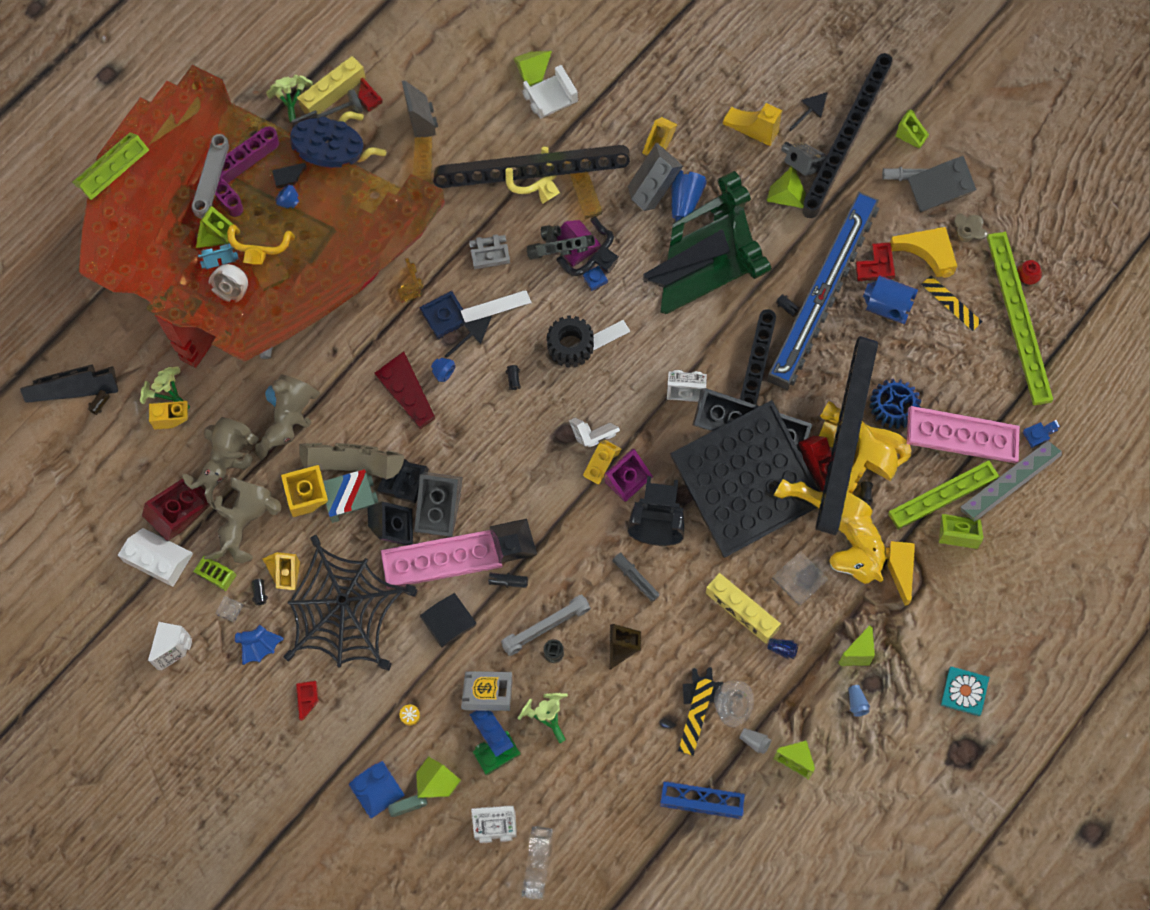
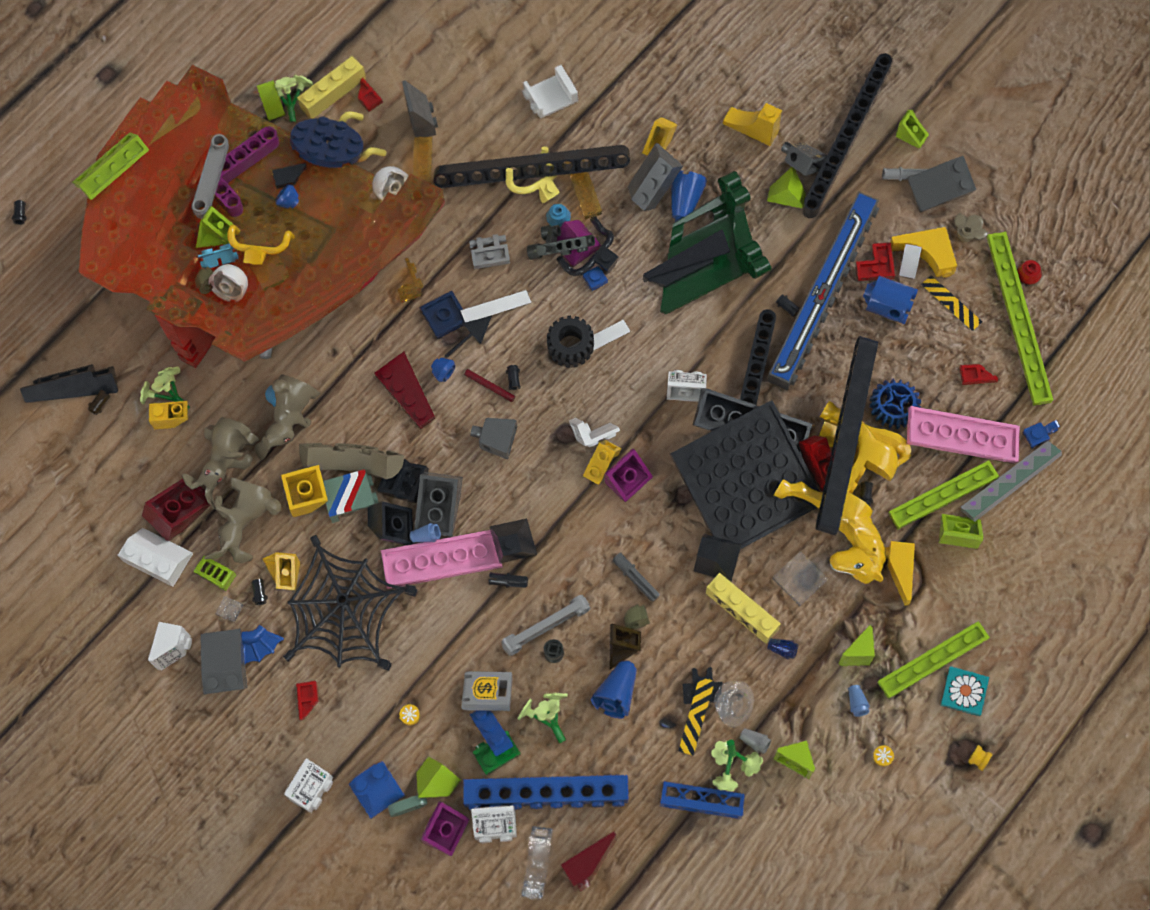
(19, 212): none -> black pin
(202, 279): none -> olive piece
(222, 661): none -> dark grey slope
(271, 100): none -> lime slope
(309, 786): none -> white slope
(353, 101): dark grey piece -> none
(388, 180): none -> white cylinder
(427, 533): none -> medium blue cone
(445, 829): none -> magenta slope
(448, 620): black slope -> none
(489, 385): none -> dark red bar
(496, 436): none -> dark grey torso
(533, 66): lime slope -> none
(557, 215): none -> dark azure cone
(584, 865): none -> dark red slope
(616, 691): none -> blue cone
(618, 783): none -> blue brick
(636, 617): none -> olive piece
(660, 519): black piece -> none
(717, 557): none -> black slope
(724, 754): none -> yellowish green plant
(815, 104): black piece -> none
(883, 756): none -> yellow tile
(910, 261): none -> white sticker
(933, 660): none -> lime plate
(976, 374): none -> red tile
(980, 758): none -> yellow wheel

